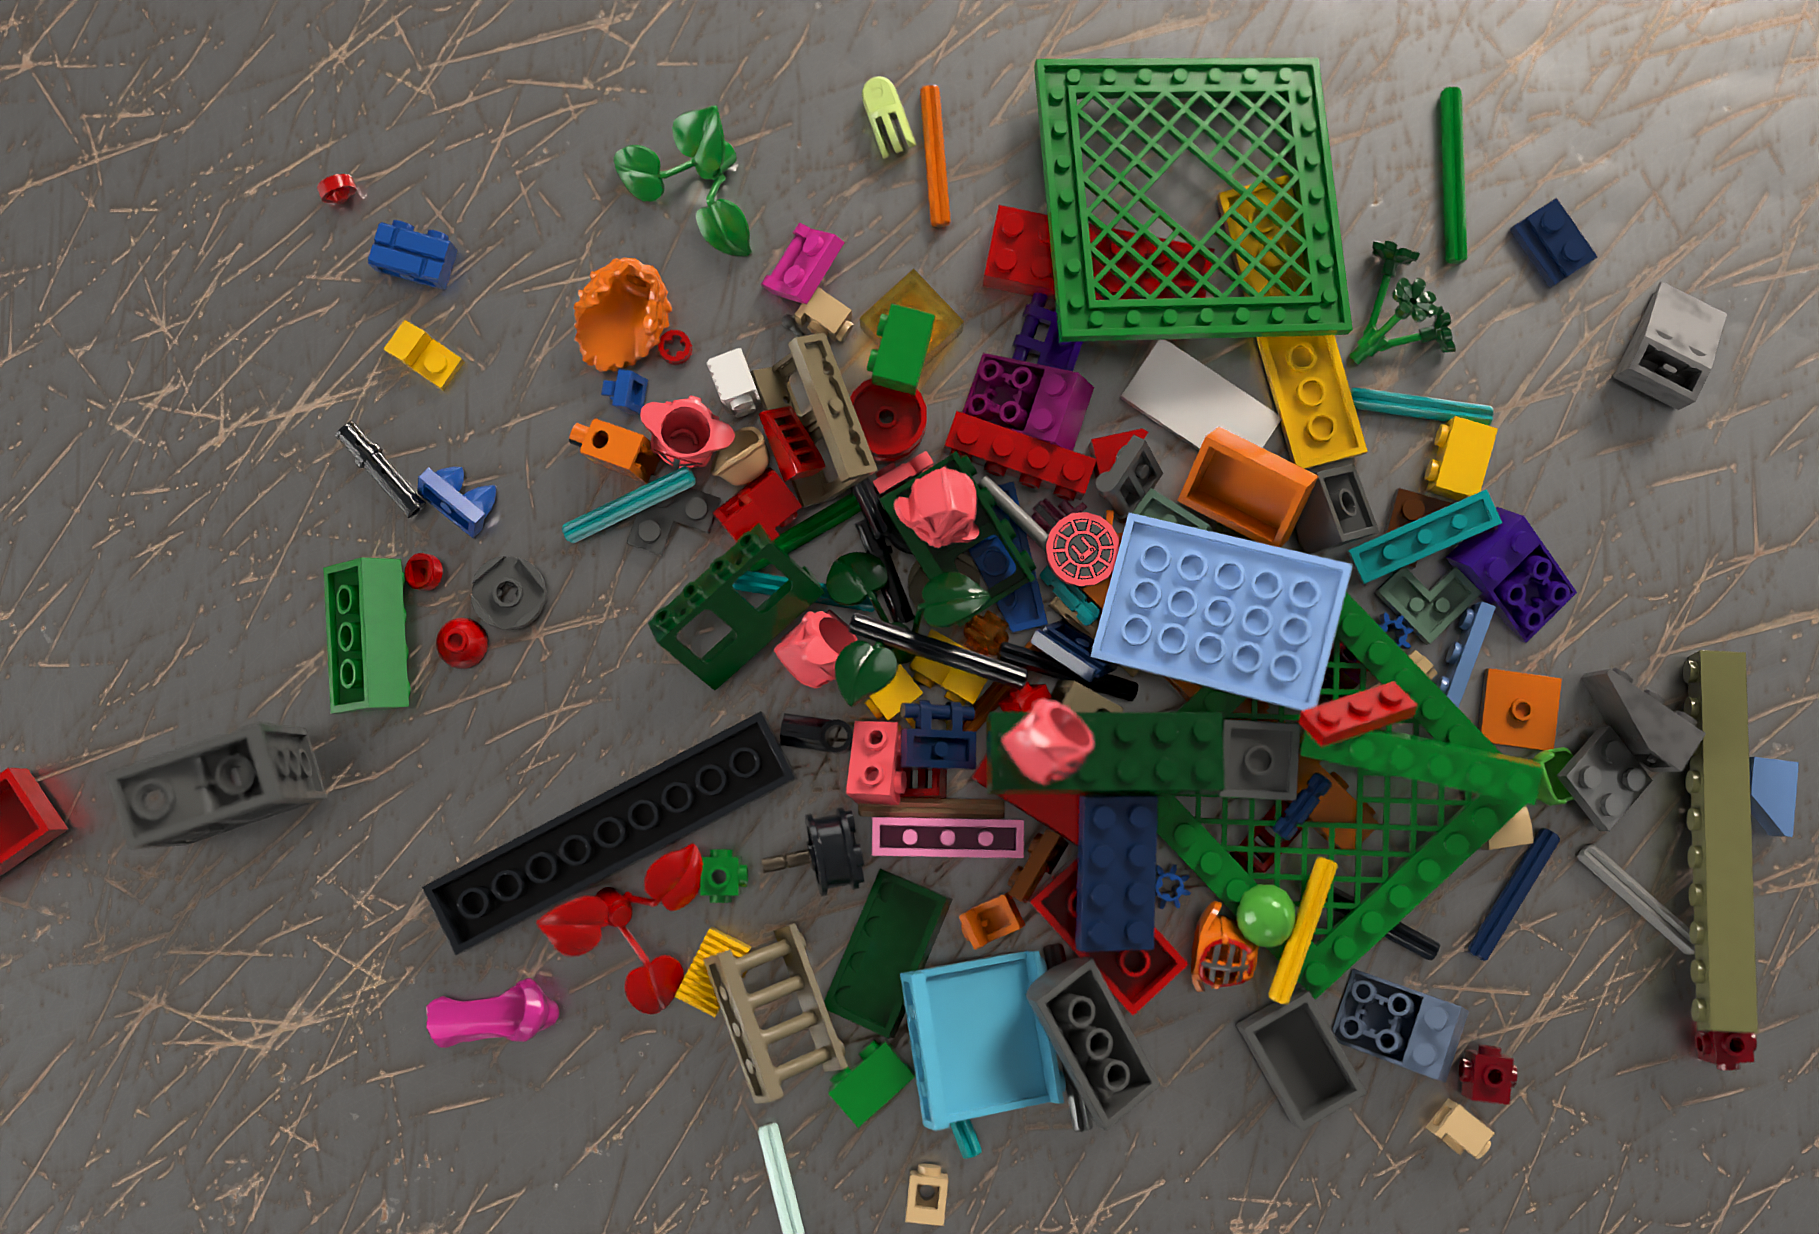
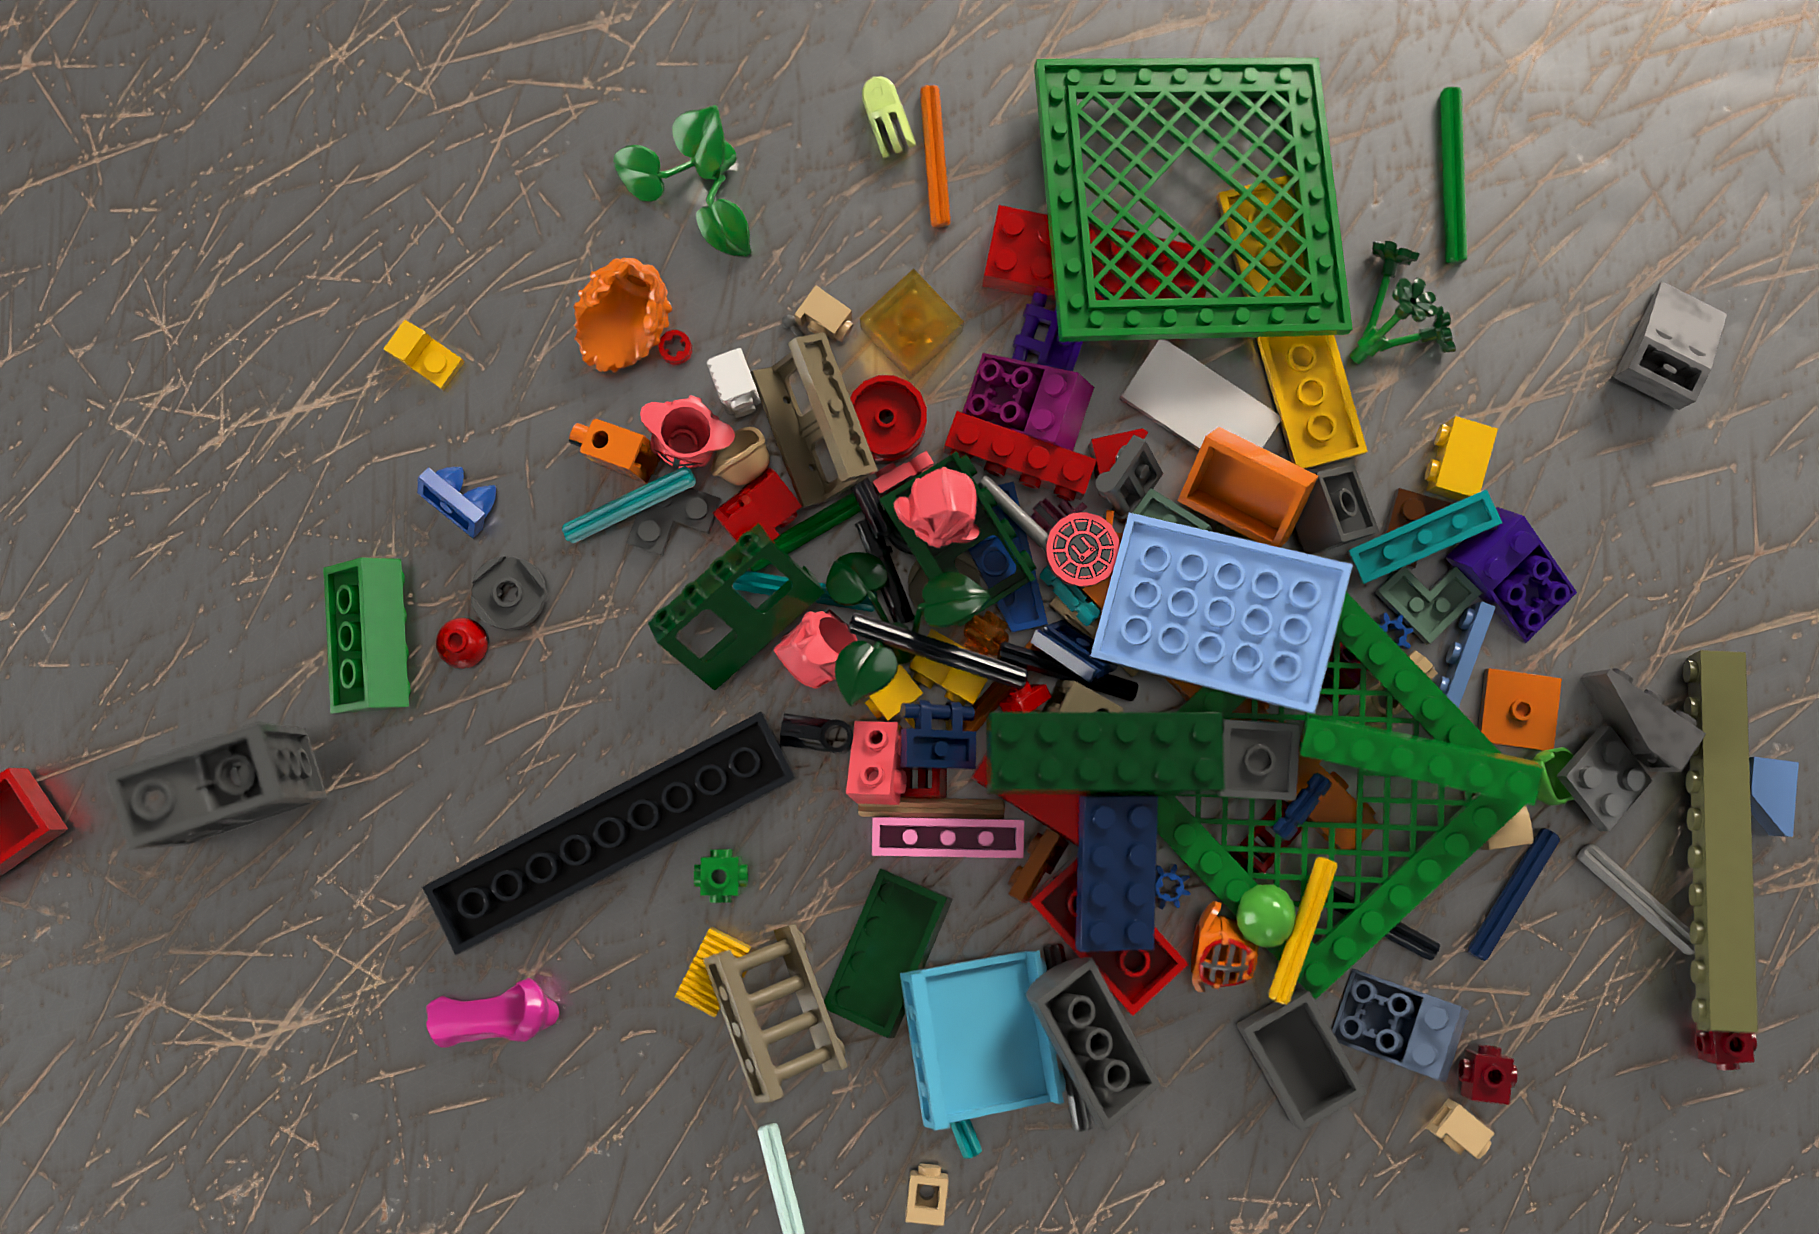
(336, 188): red tile -> none
(352, 438): black pin -> none
(413, 255): blue brick -> none
(423, 572): red tile -> none
(577, 925): red plant -> none
(627, 391): blue tile -> none
(787, 458): red slope -> none
(803, 264): dark pink plate -> none
(829, 850): black wheel -> none
(870, 1081): green brick -> none
(902, 348): green brick -> none
(991, 920): orange bracket -> none
(1049, 742): coral piece -> none
(1357, 714): red plate -> none
(1419, 406): teal axle -> none
(1553, 243): dark blue plate -> none

